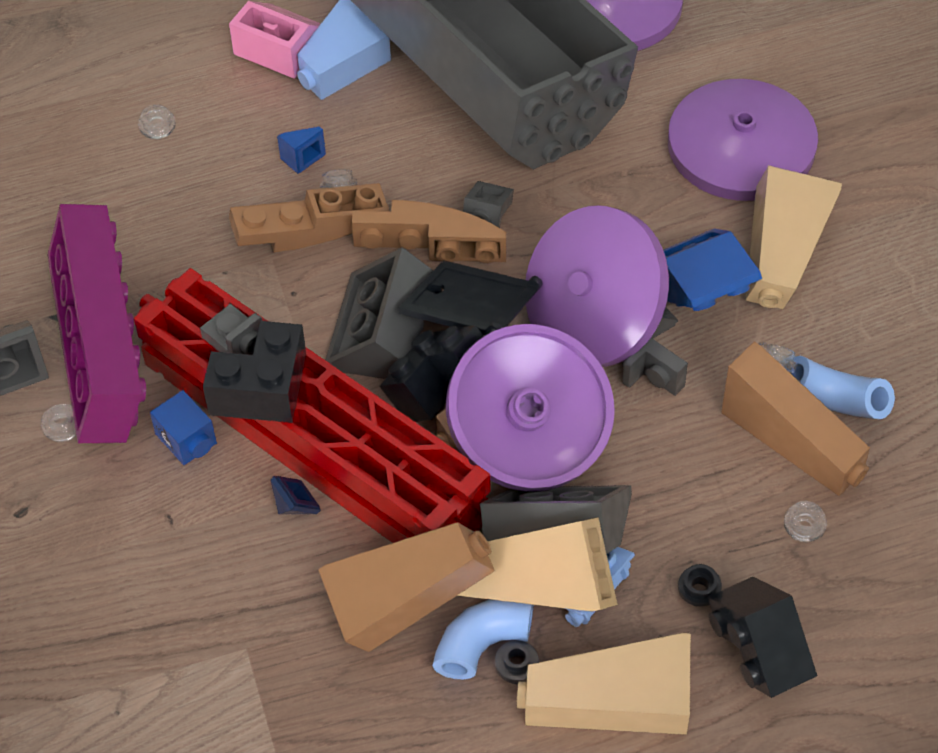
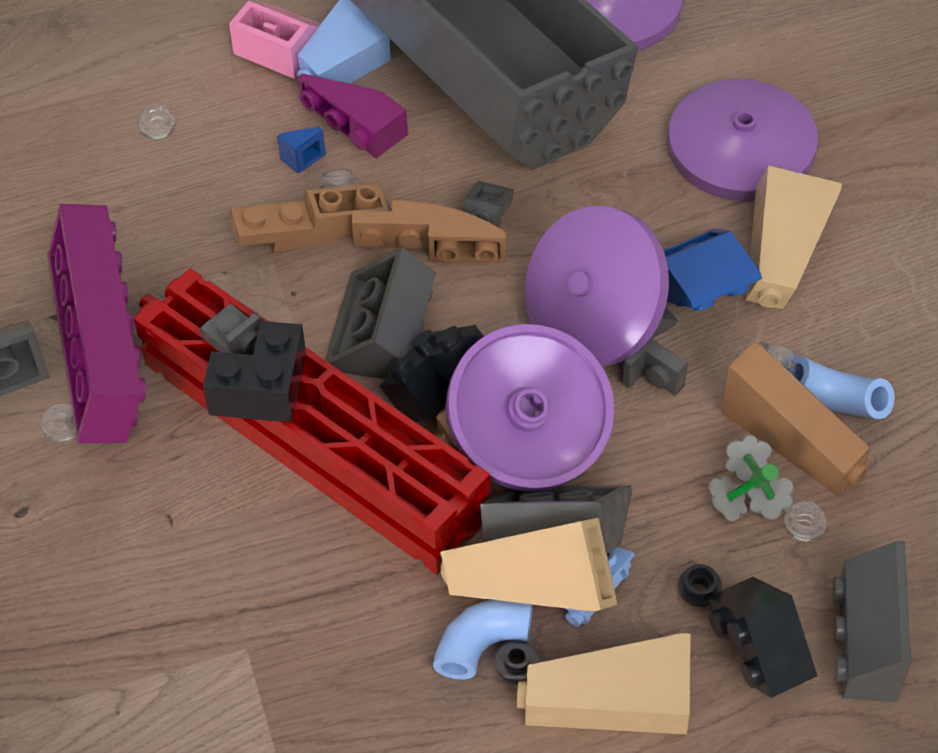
(183, 427): blue brick -> none
(293, 496): dark blue slope -> none
(361, 113): none -> magenta slope
(403, 582): medium nougat slope -> none
(469, 297): black container -> none
(749, 463): none -> light grey plant
(873, 624): none -> dark grey slope

